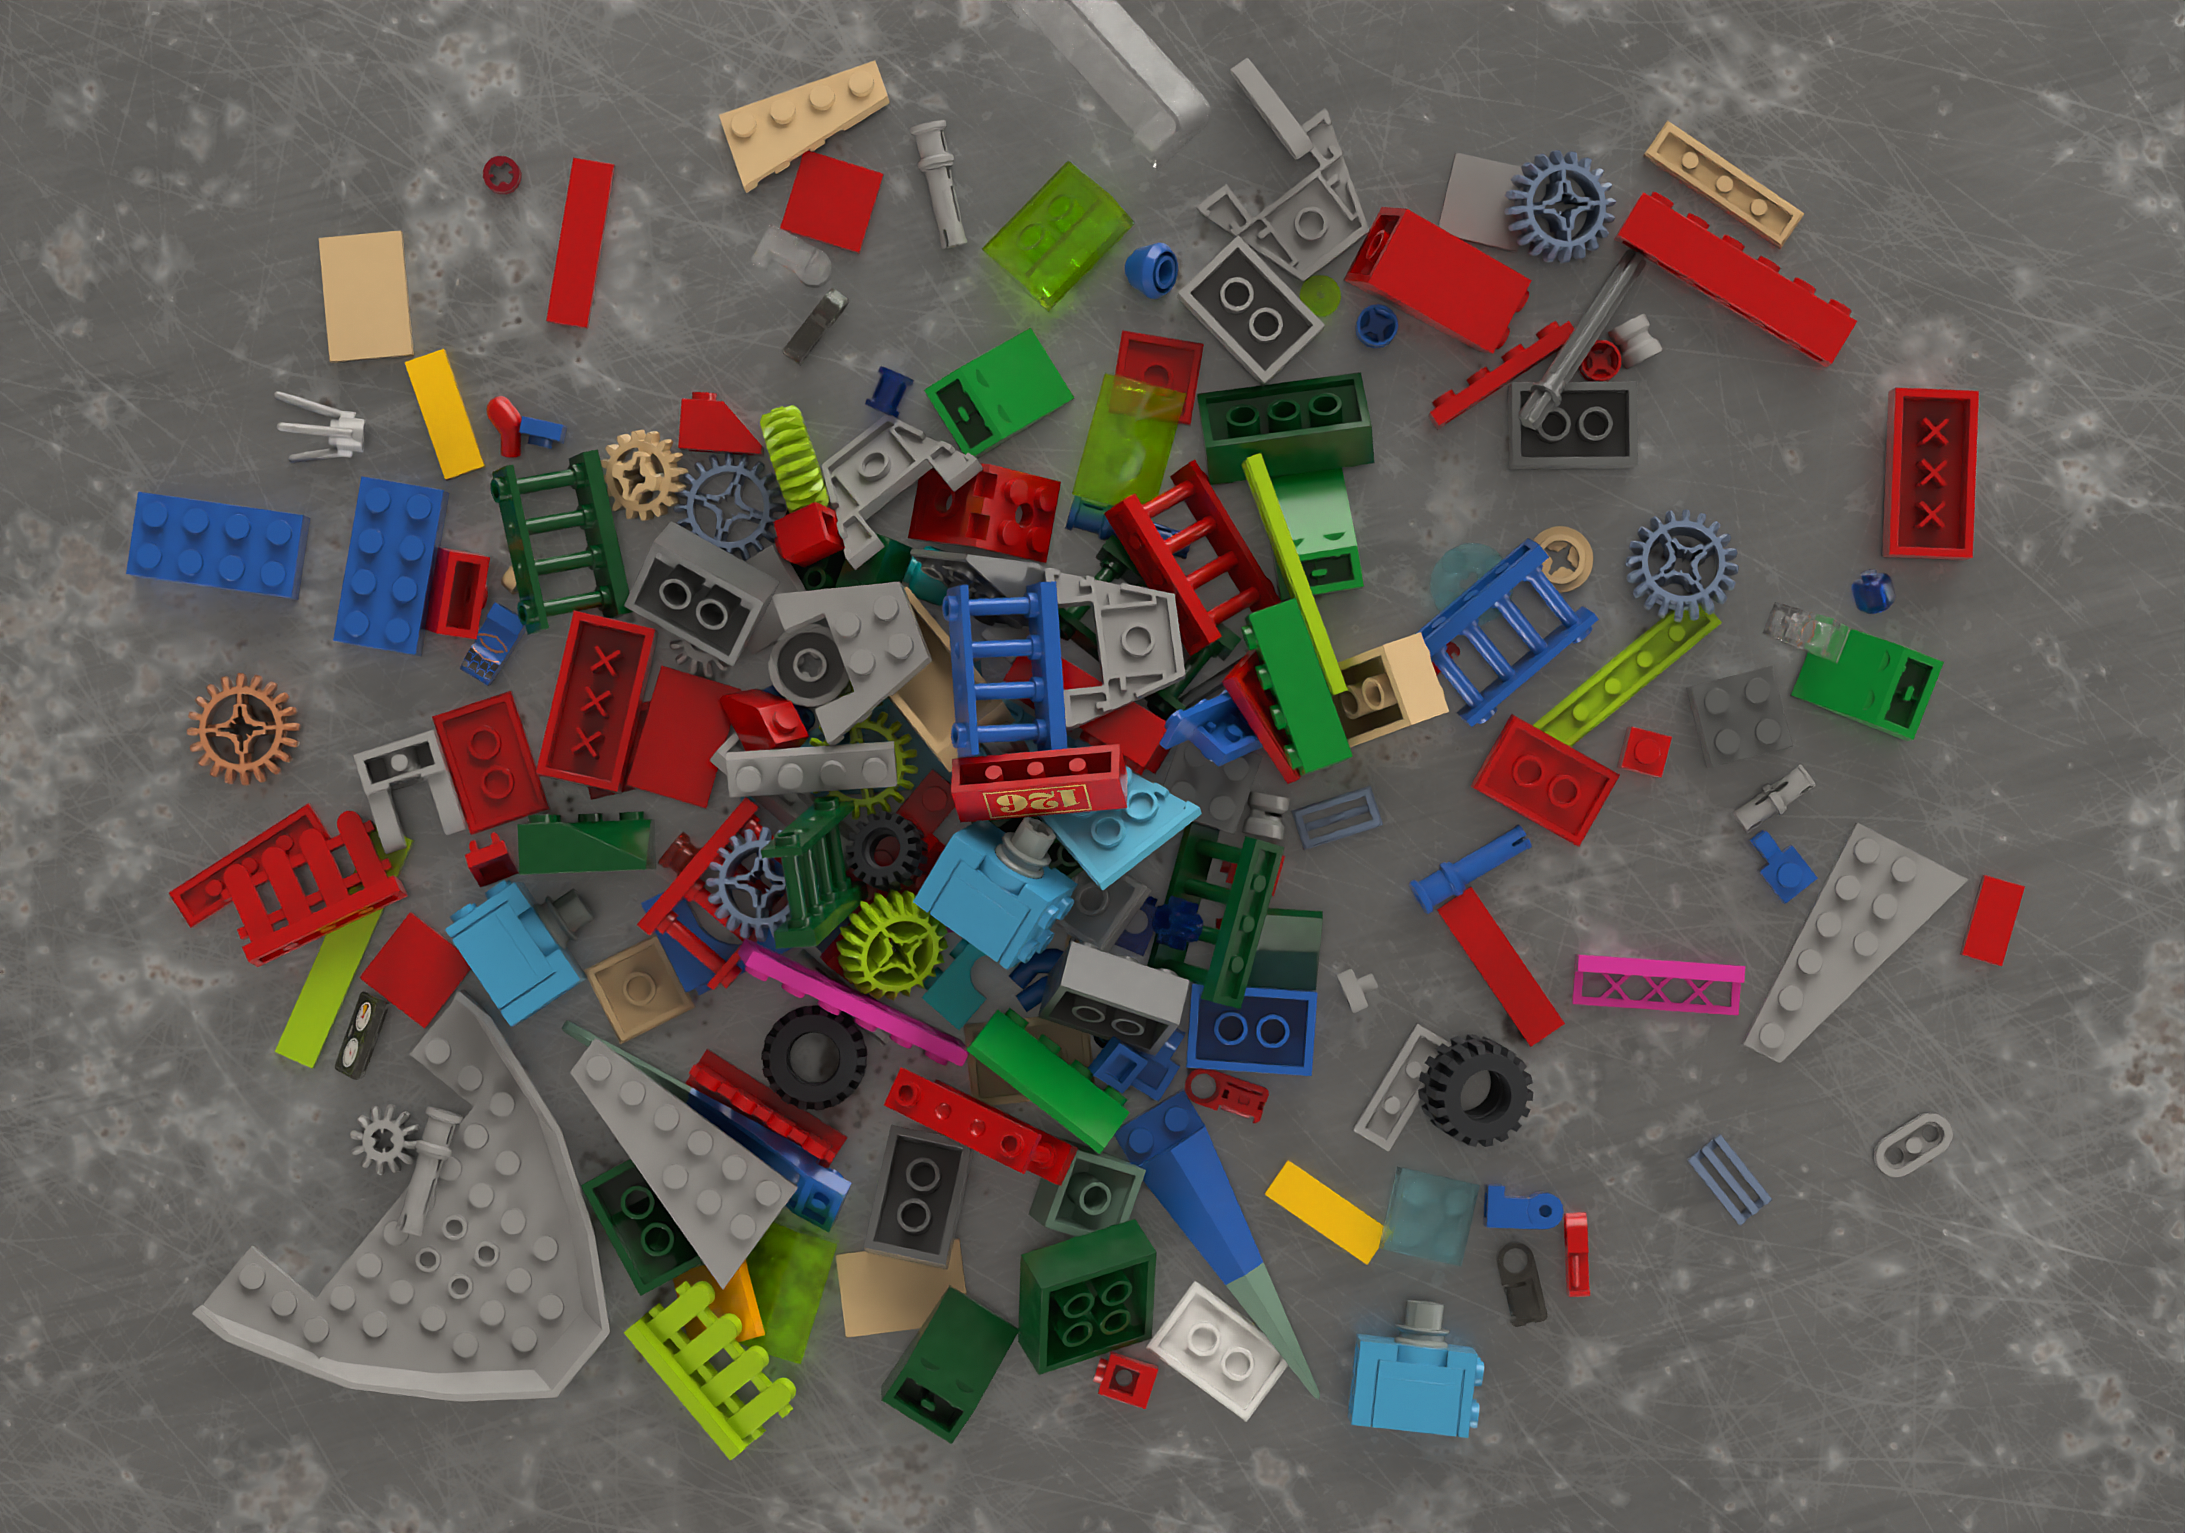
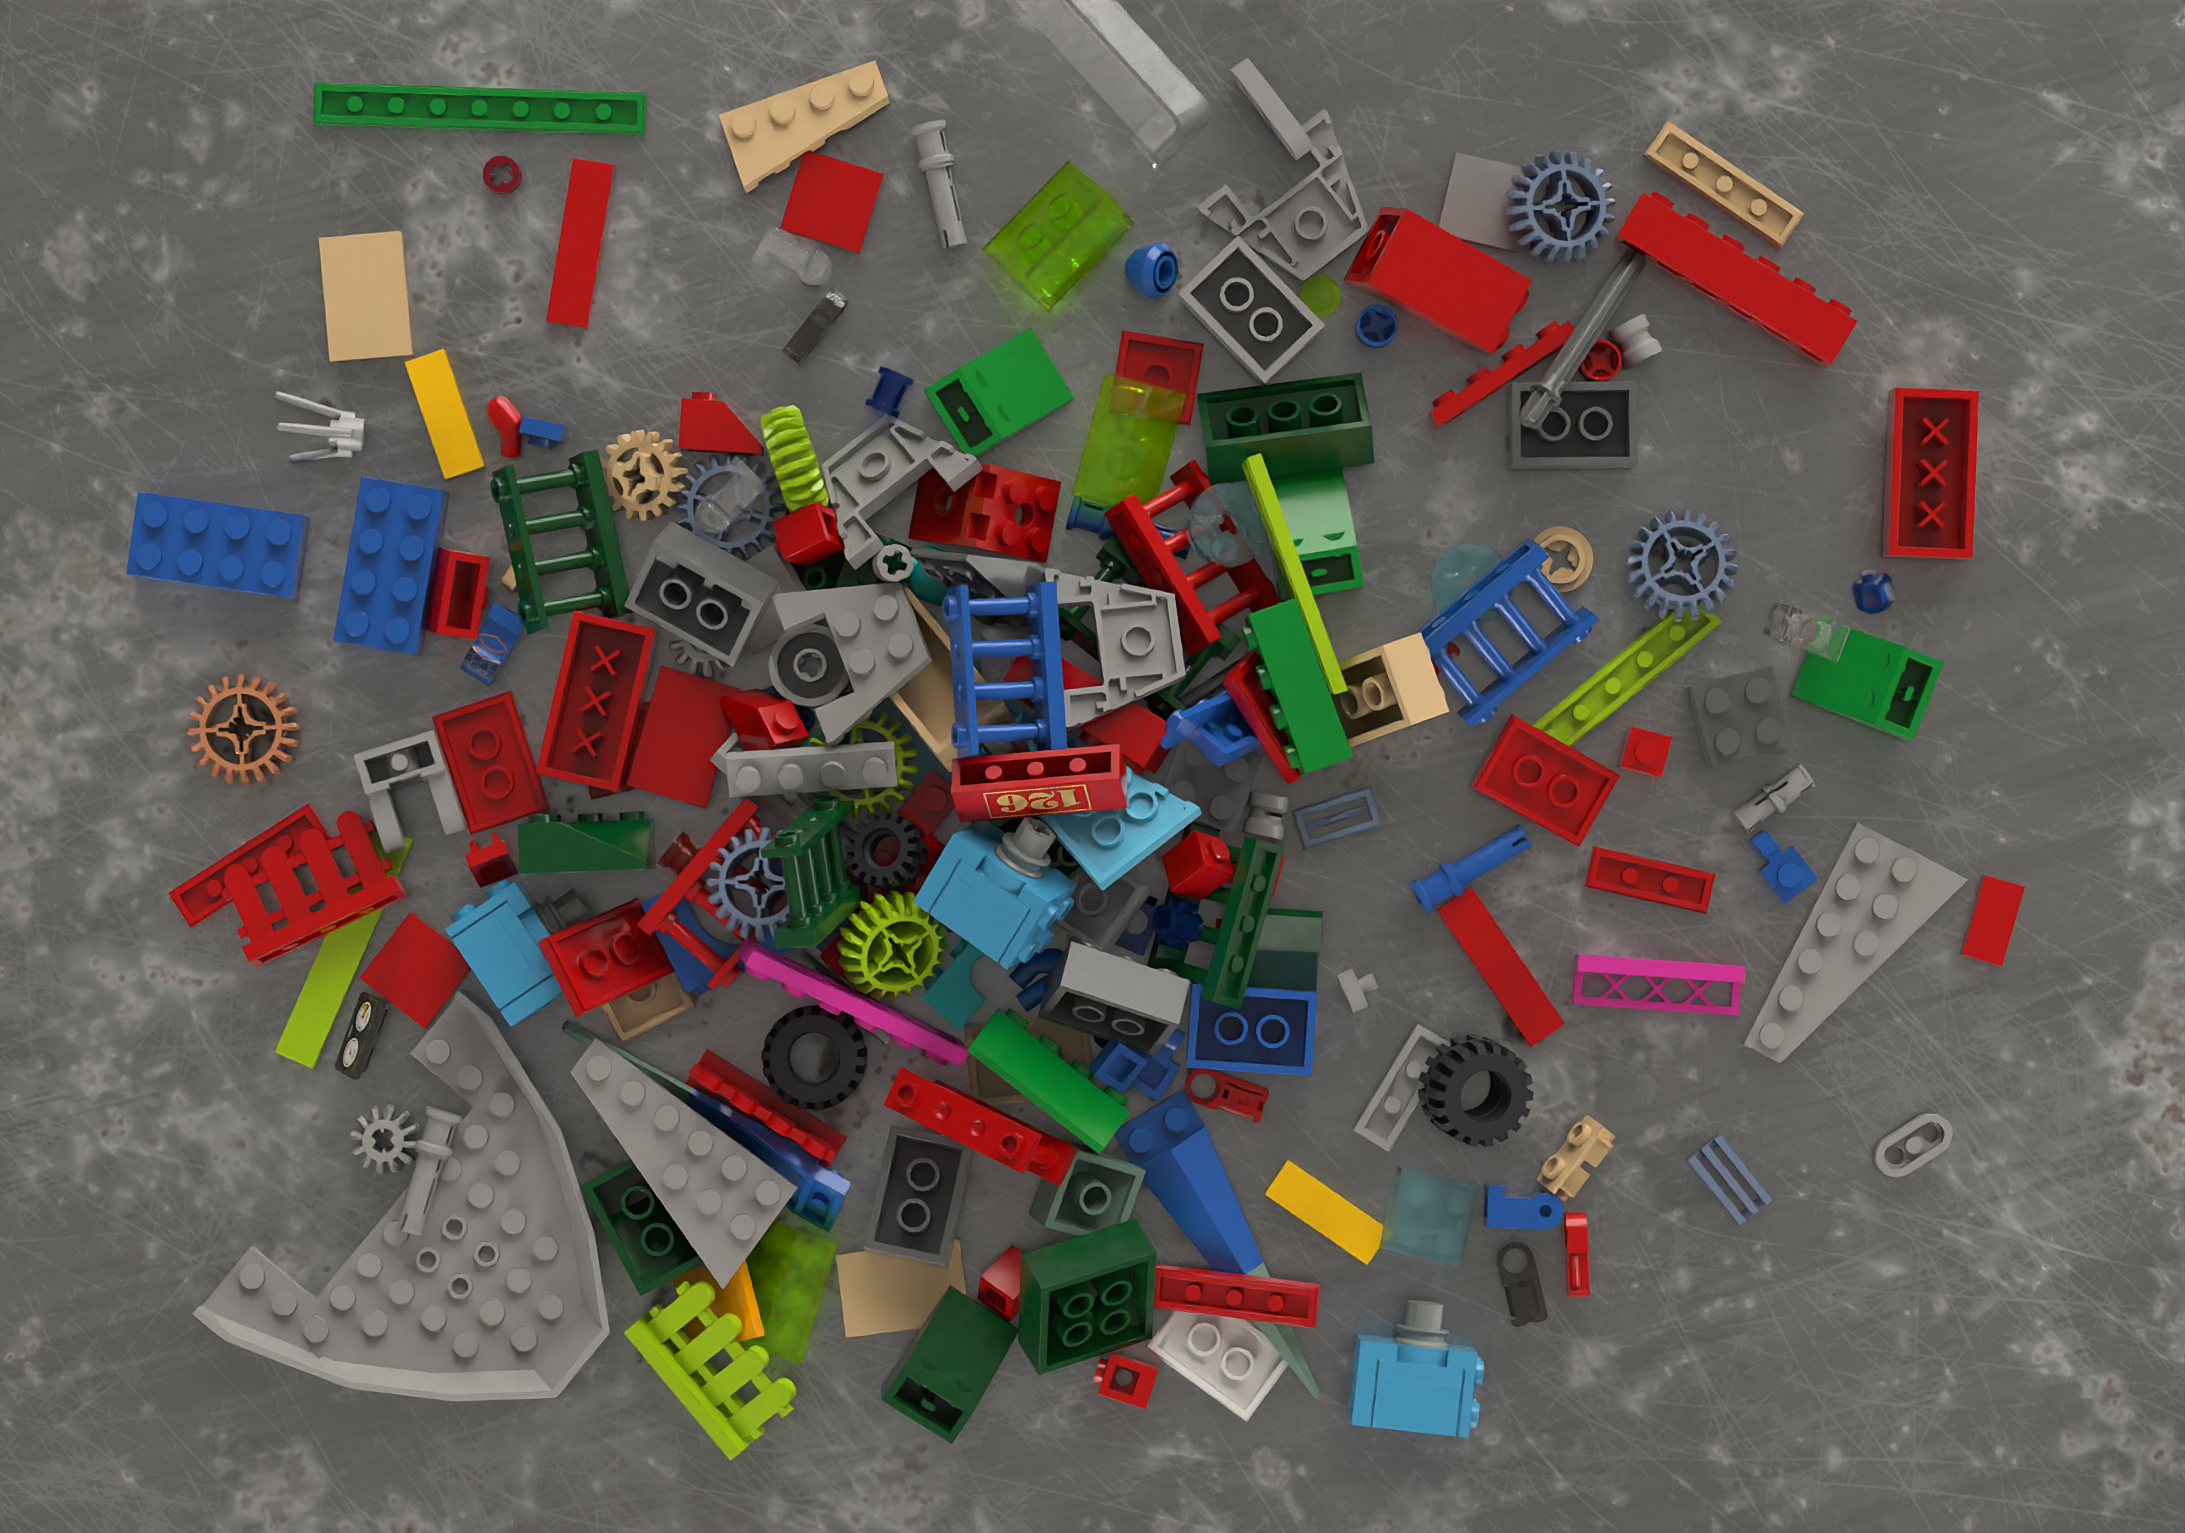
(479, 109): none -> green tile
(605, 957): none -> red tile
(720, 511): none -> clear leg
(880, 569): none -> light grey bush
(1001, 1284): none -> red brick
(1197, 865): none -> red brick
(1206, 516): none -> clear light blue plate
(1236, 1296): none -> red tile
(1584, 1142): none -> tan hinge
(1649, 880): none -> red tile

